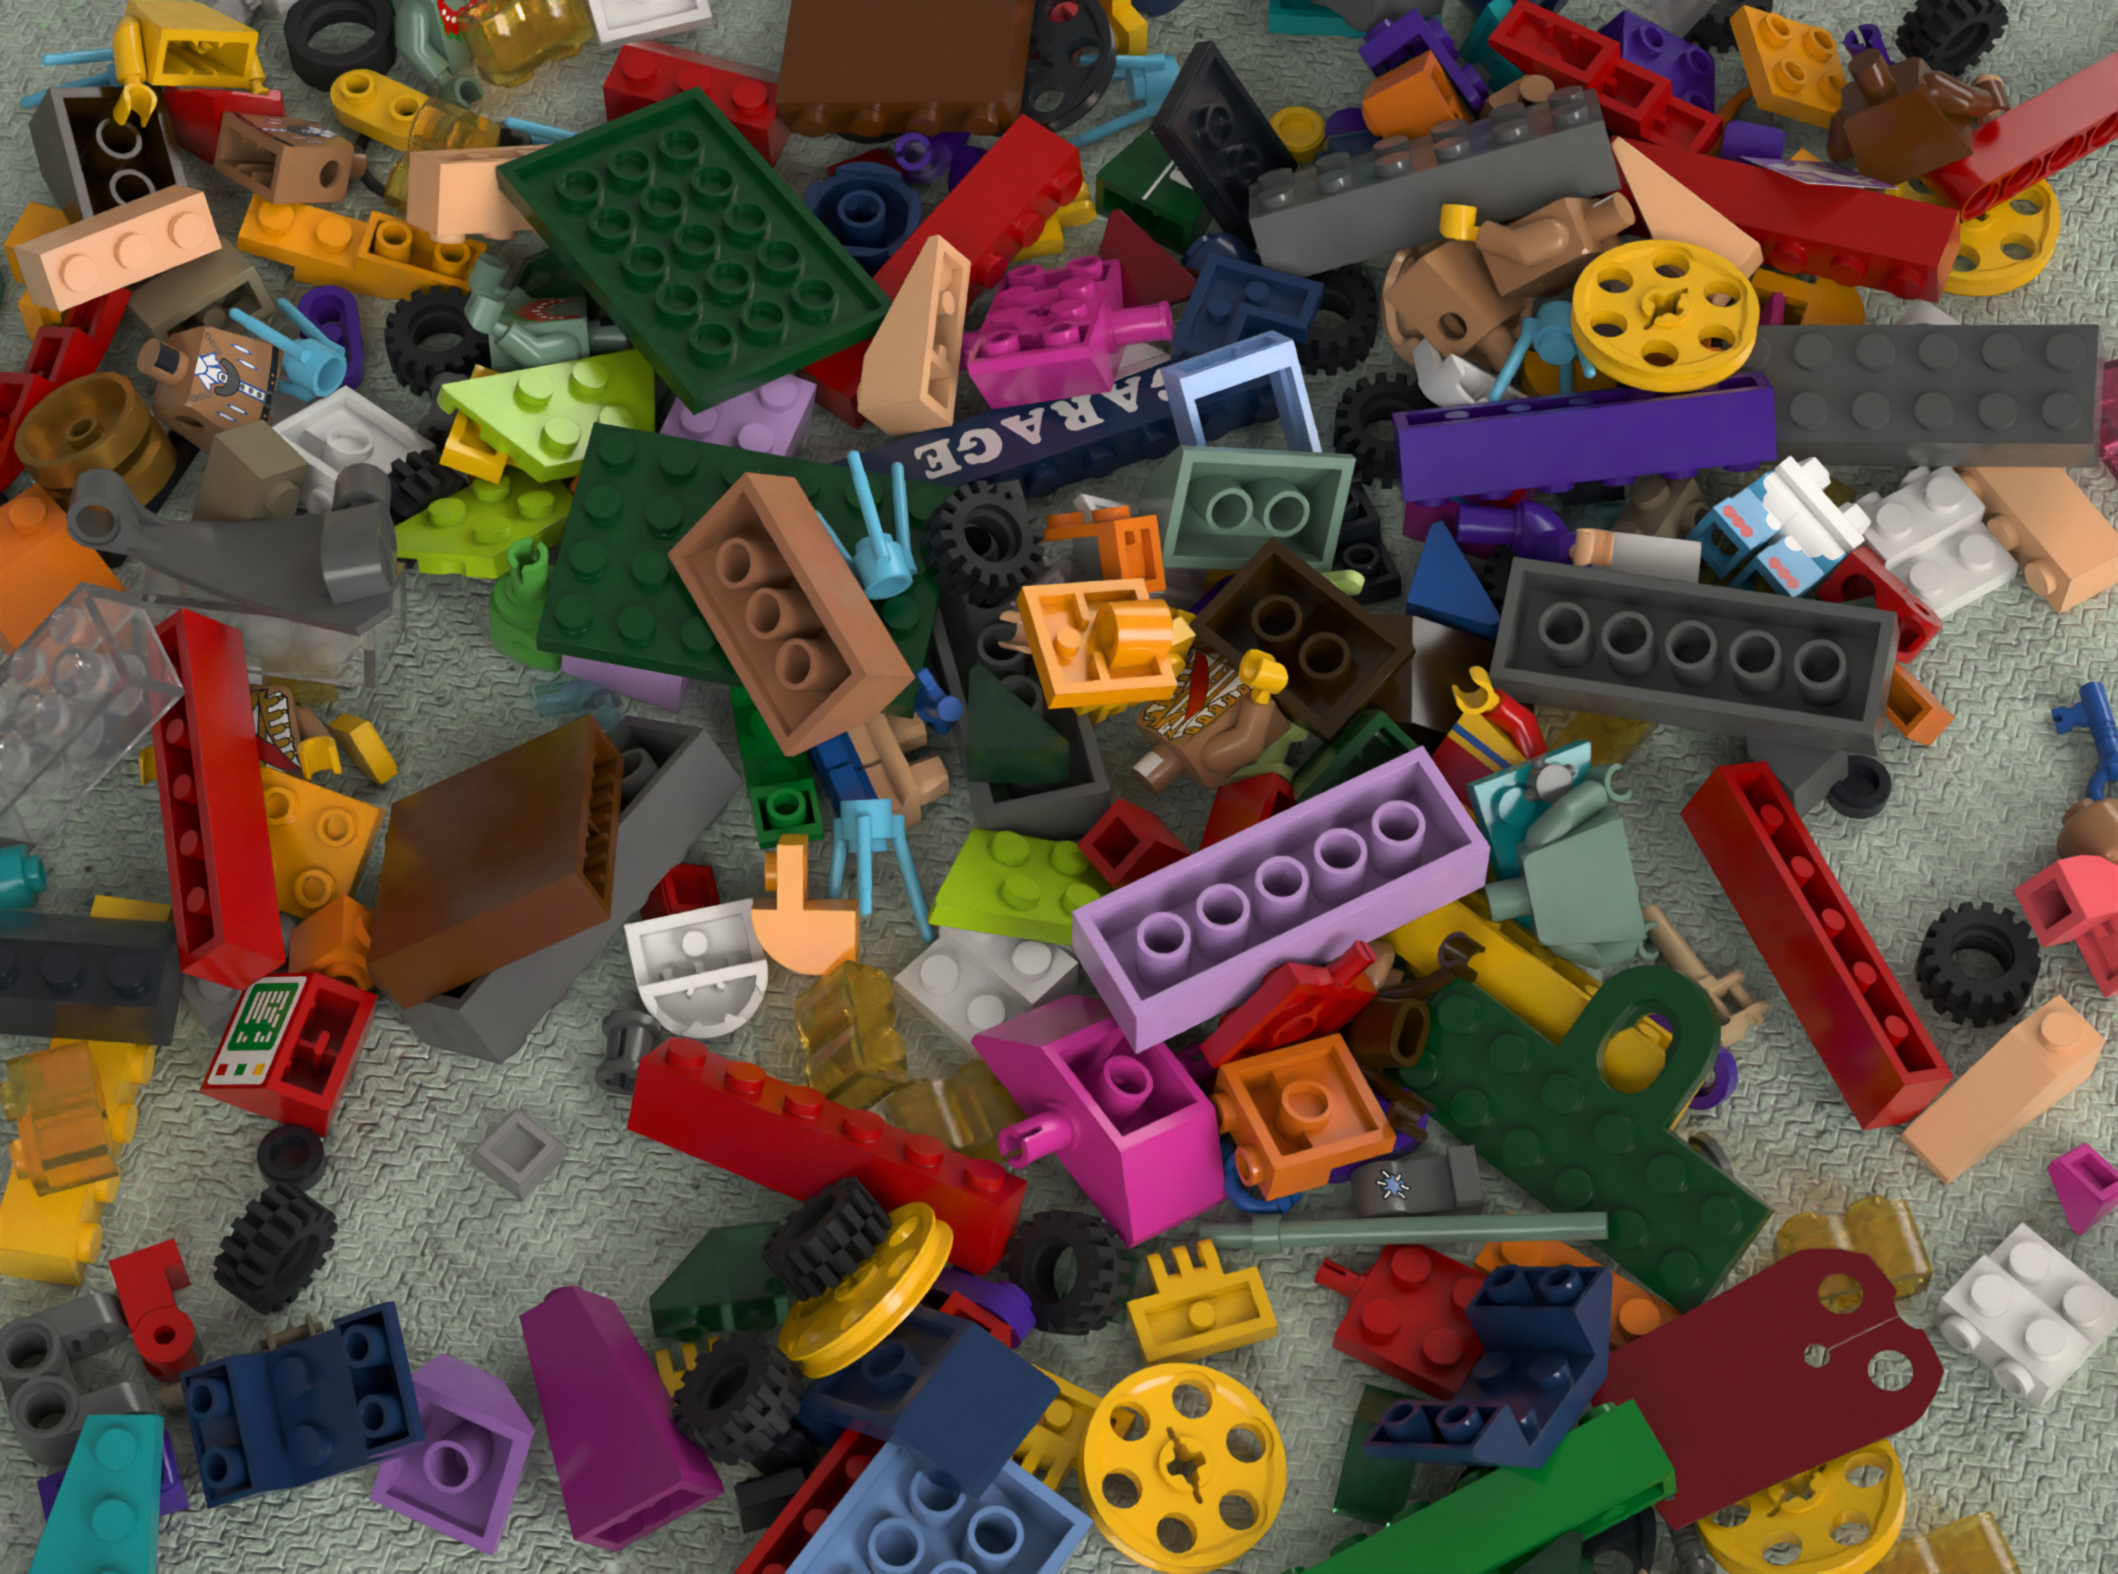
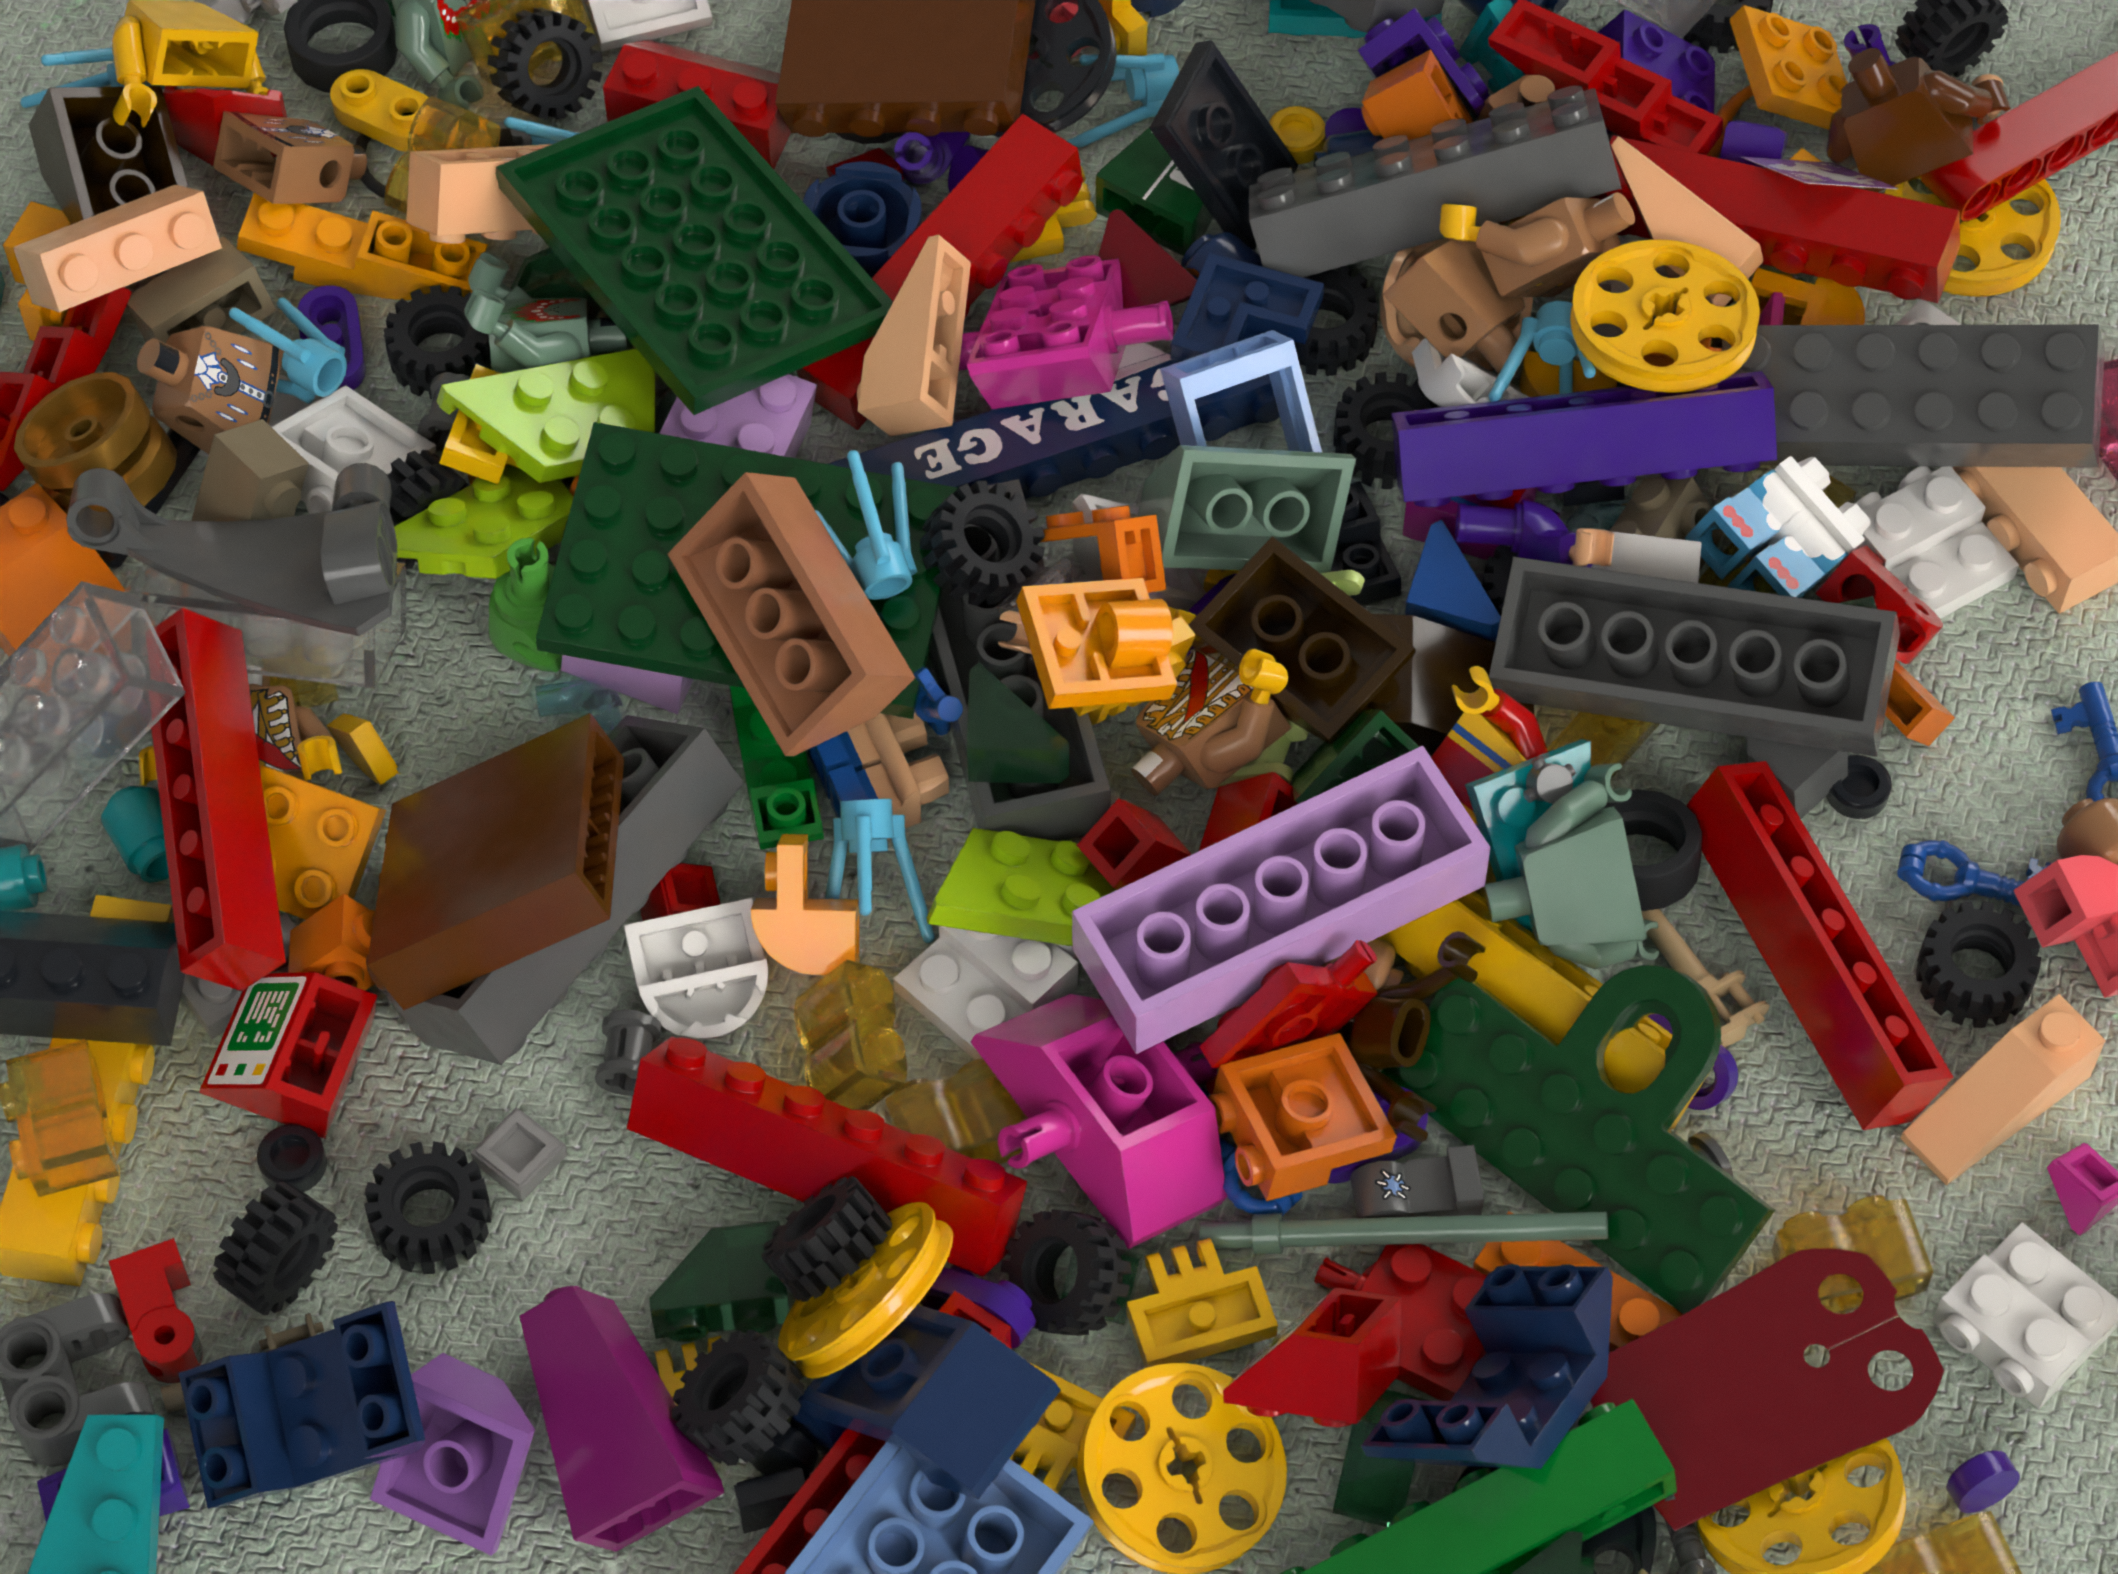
(137, 831): none -> teal brick
(421, 1173): none -> black tyre
(574, 72): none -> black tyre
(1326, 1361): none -> red slope
(1673, 822): none -> black tyre
(1968, 878): none -> blue piece
(1982, 1481): none -> dark purple tile

